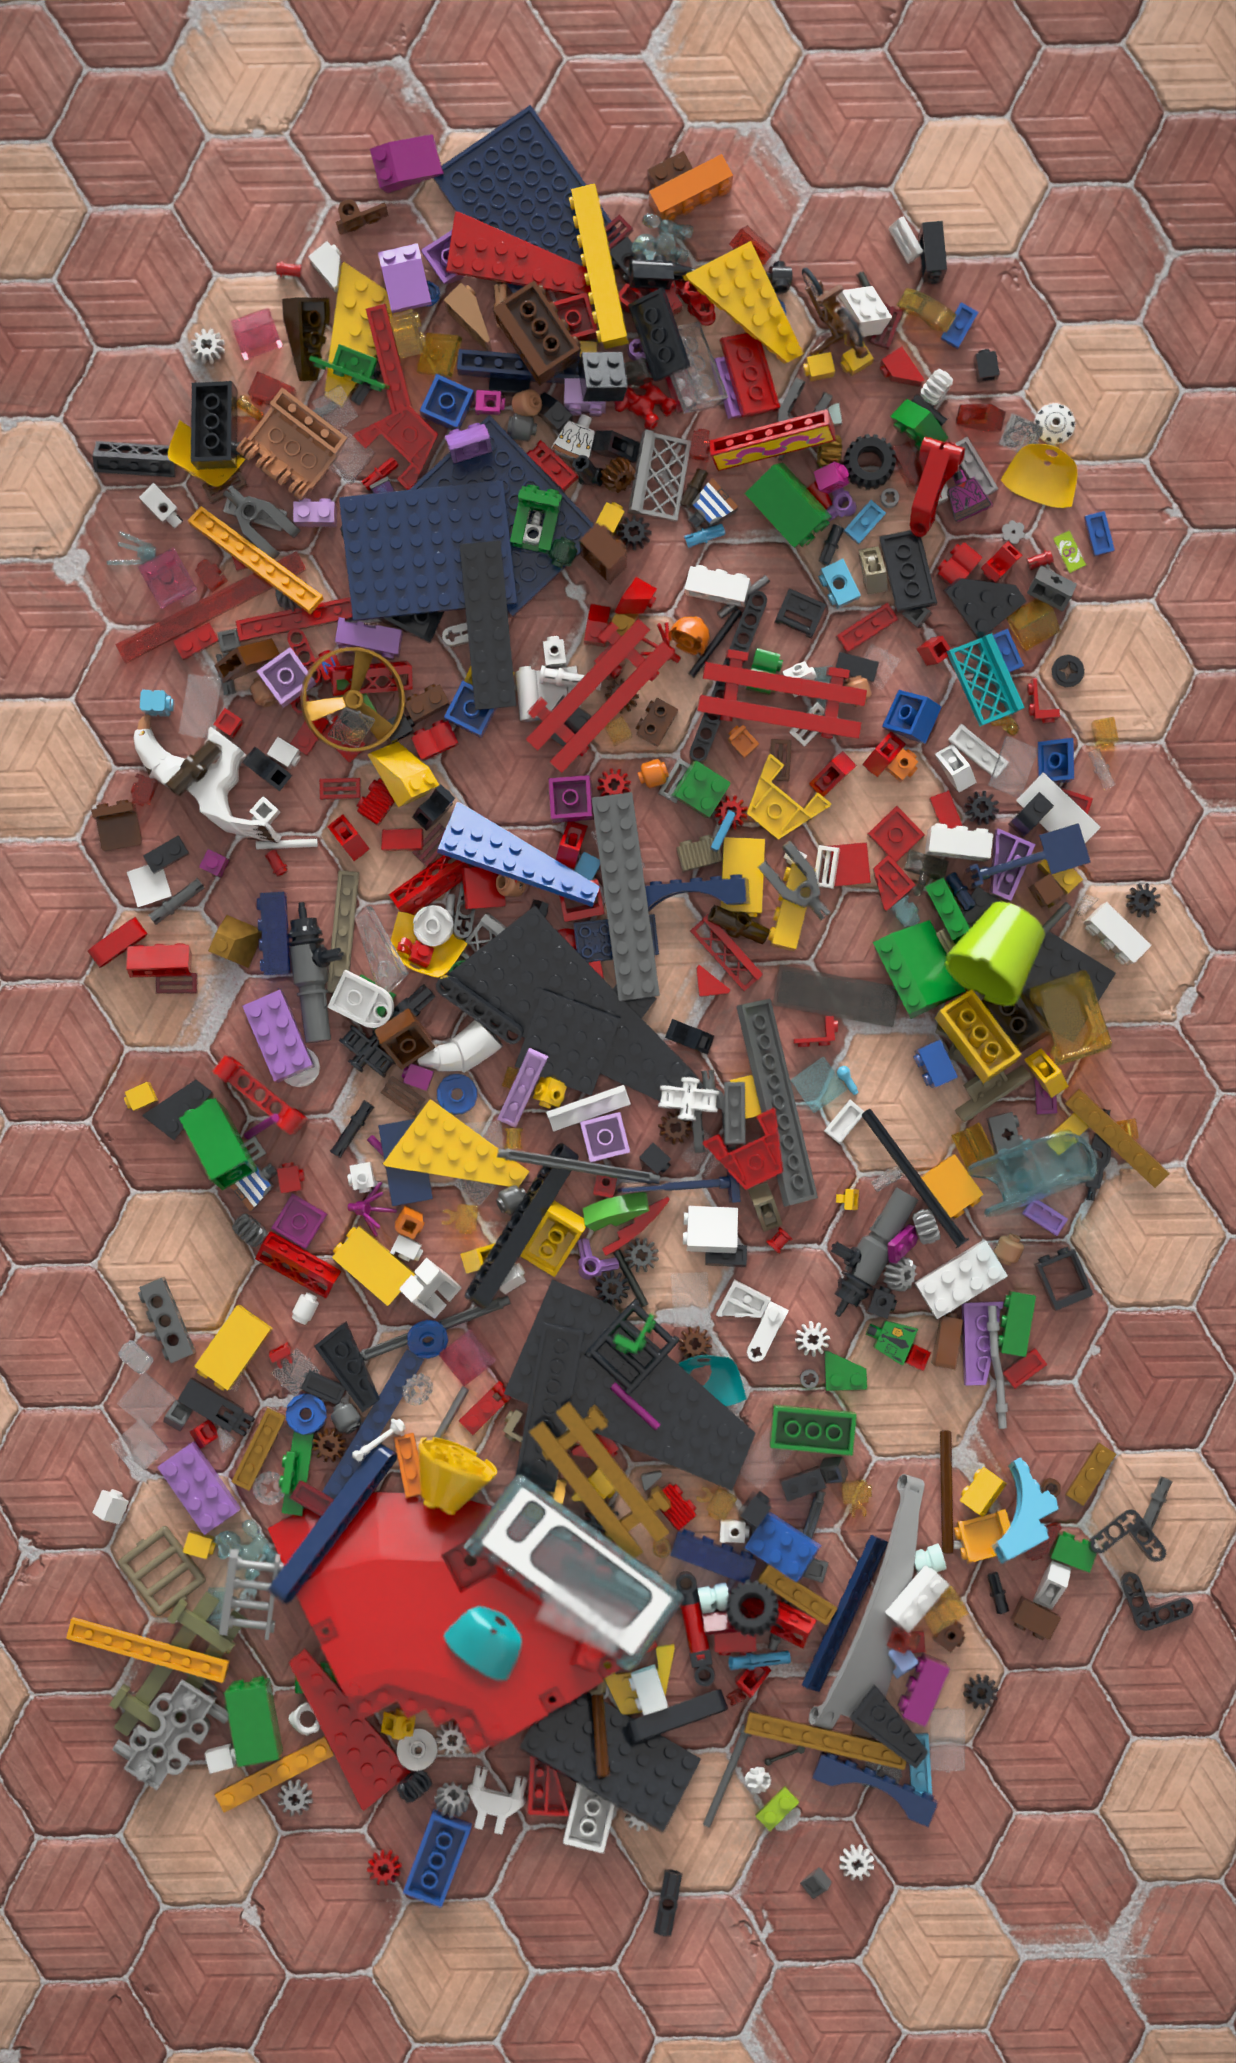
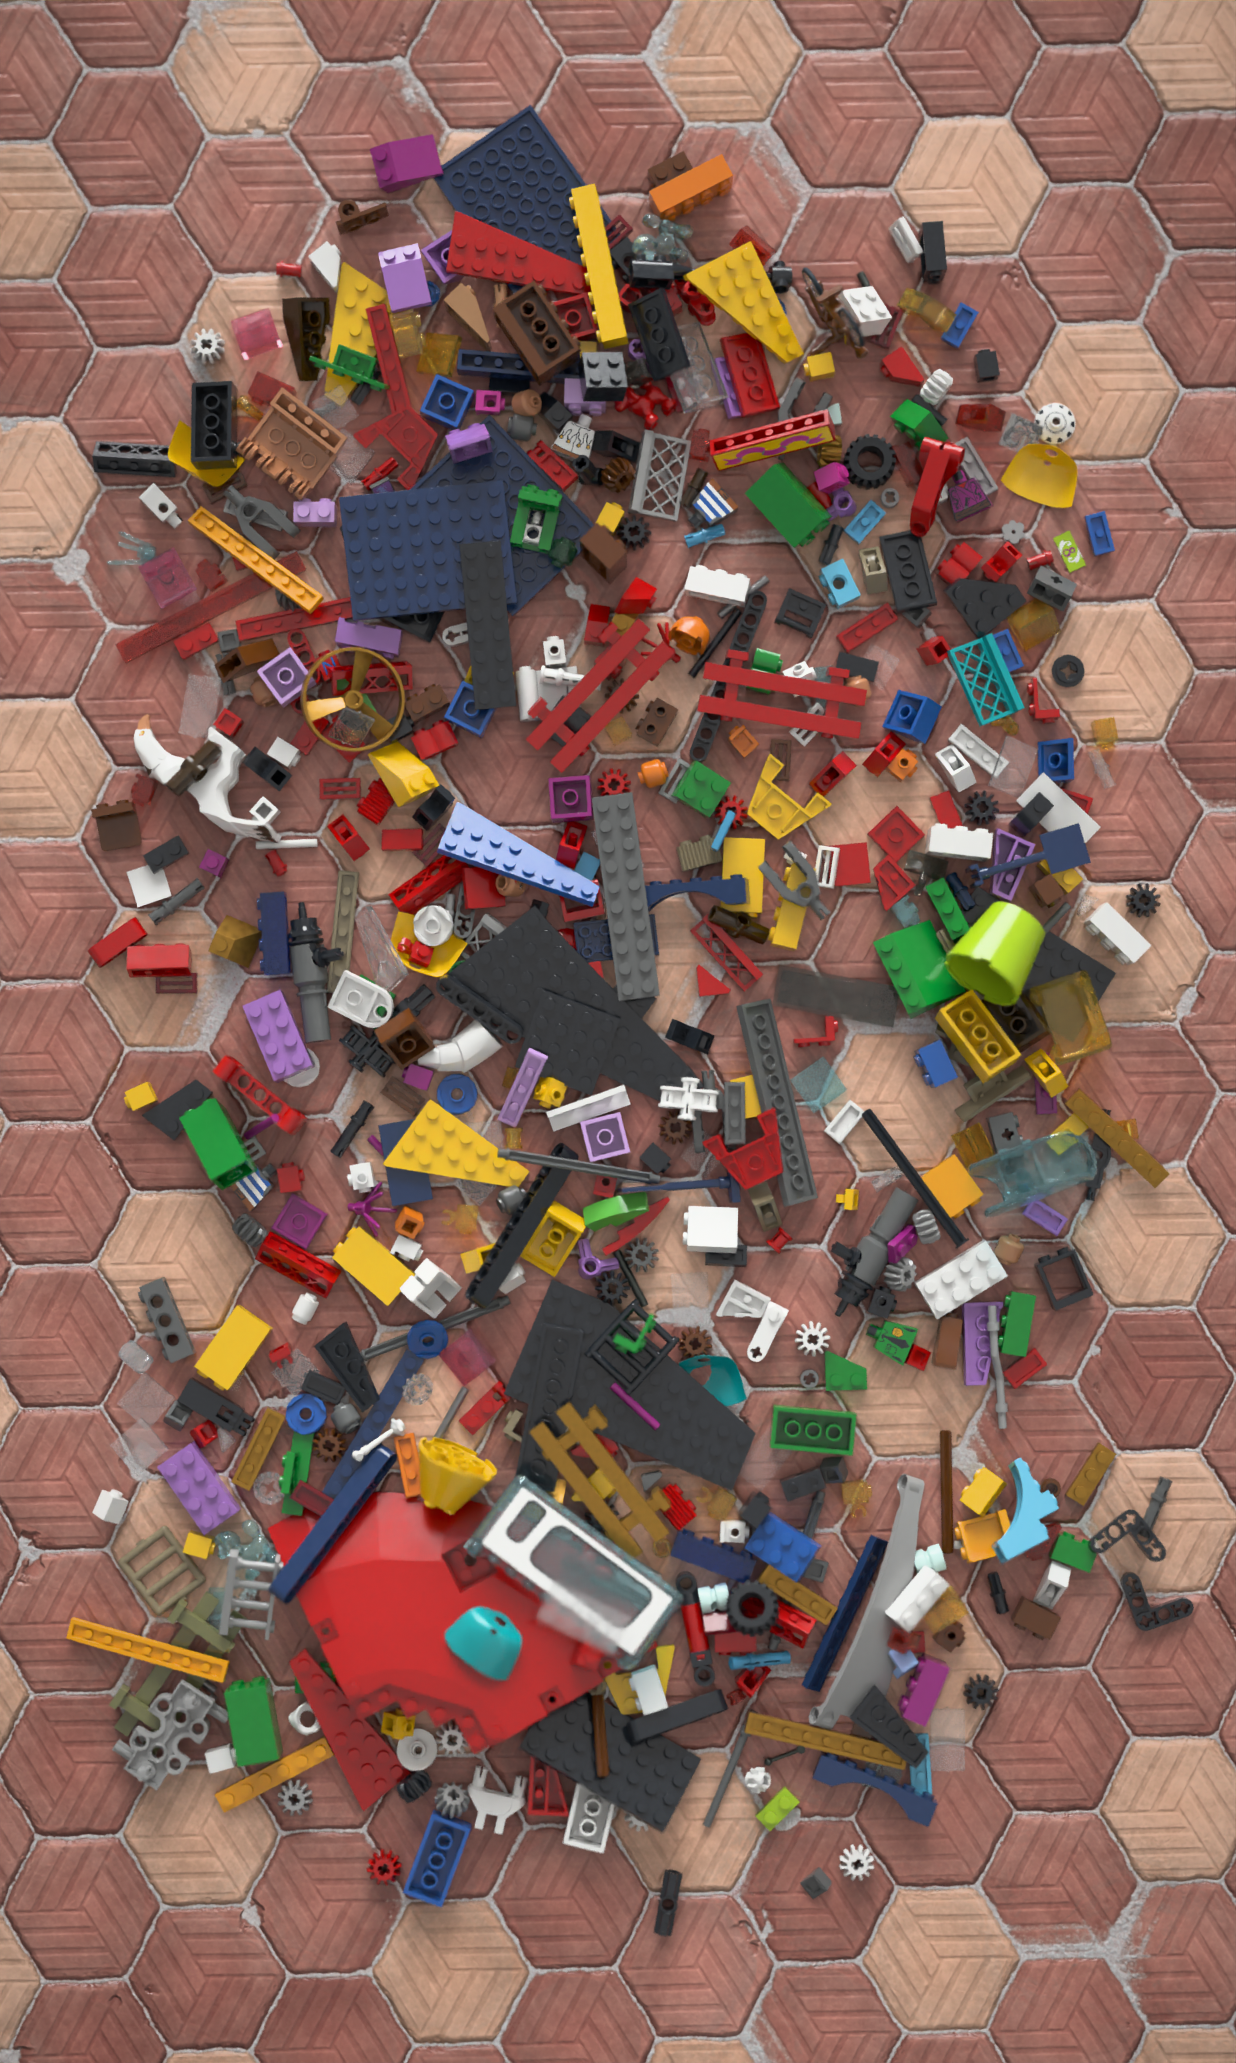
(156, 703): medium azure brick -> none
(844, 1074): medium azure piece -> none
(852, 364): yellow brick -> none

